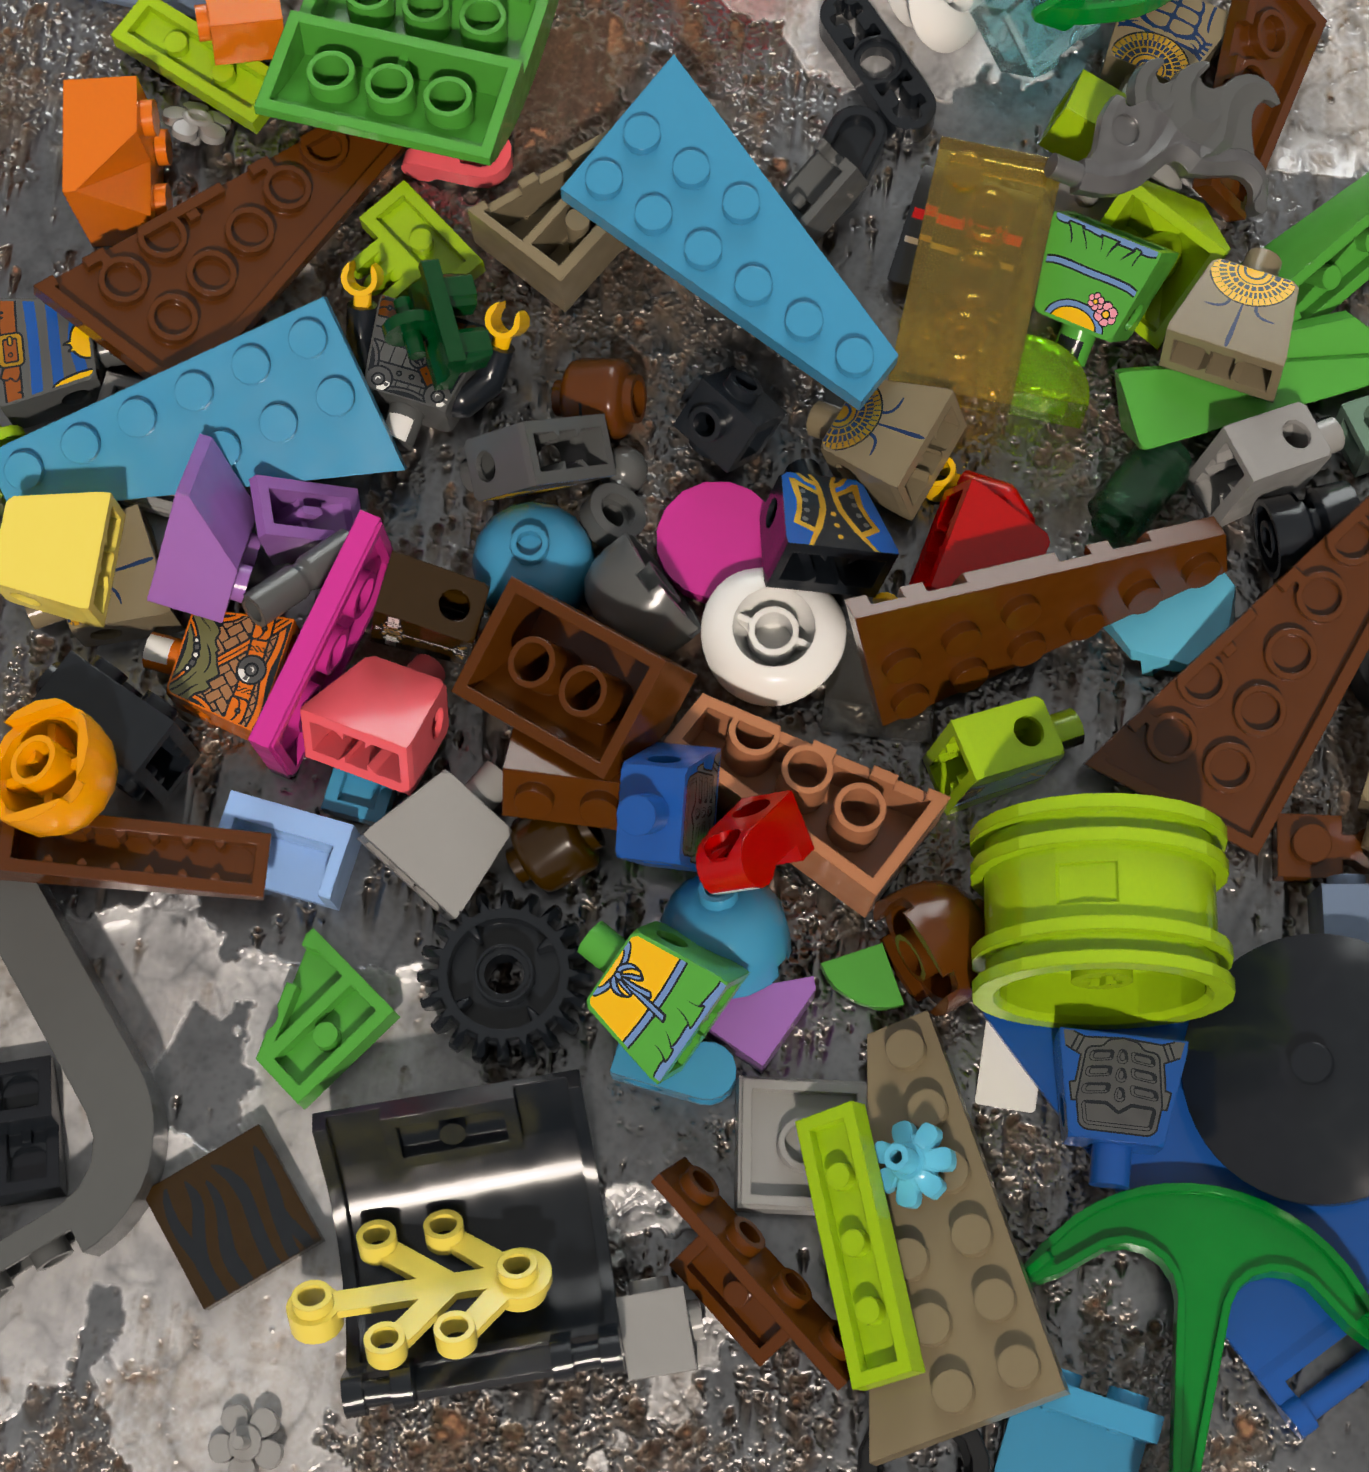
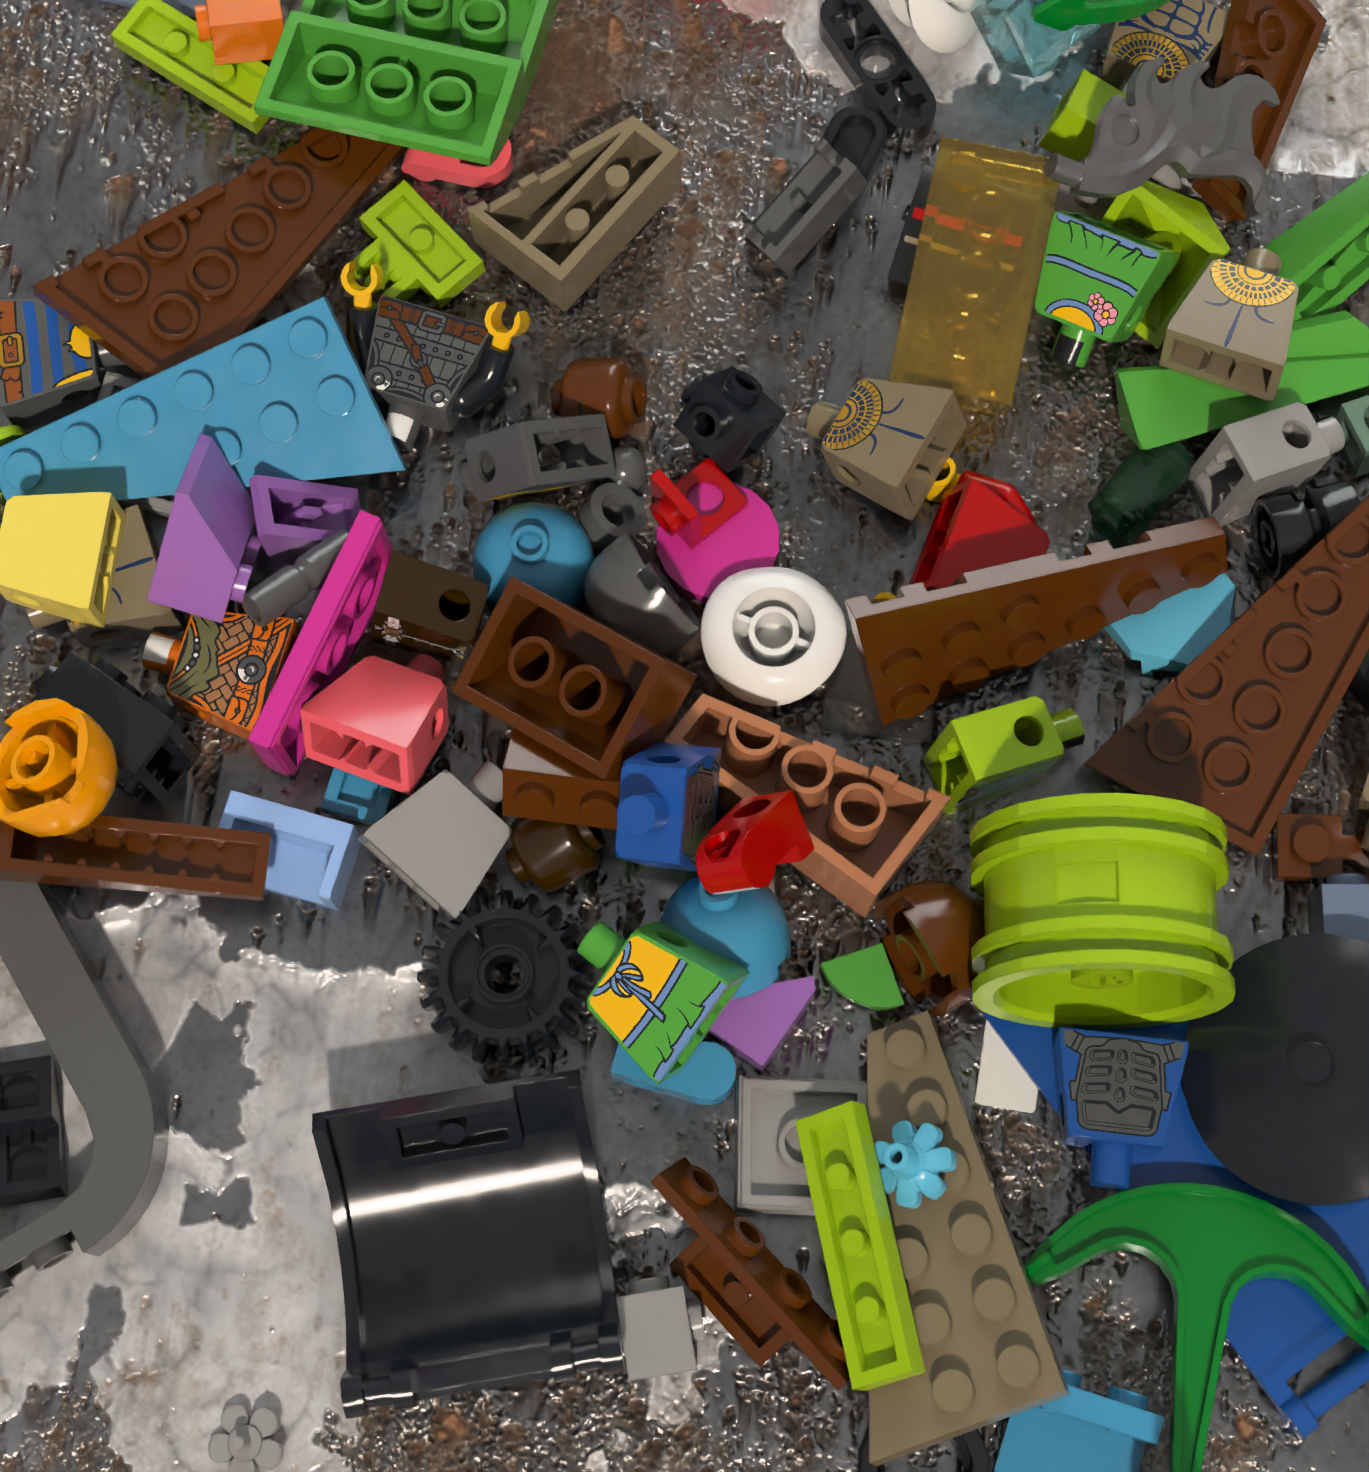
(113, 157): orange slope -> none
(196, 123): light grey plant -> none
(233, 1217): dark brown tile -> none
(322, 1023): bright green wing -> none
(429, 328): dark green hips -> none
(501, 1280): light yellow plant -> none
(679, 516): none -> red bracket
(706, 215): dark azure wing -> none
(823, 535): black torso -> none
(1050, 384): clear neon green brick -> none

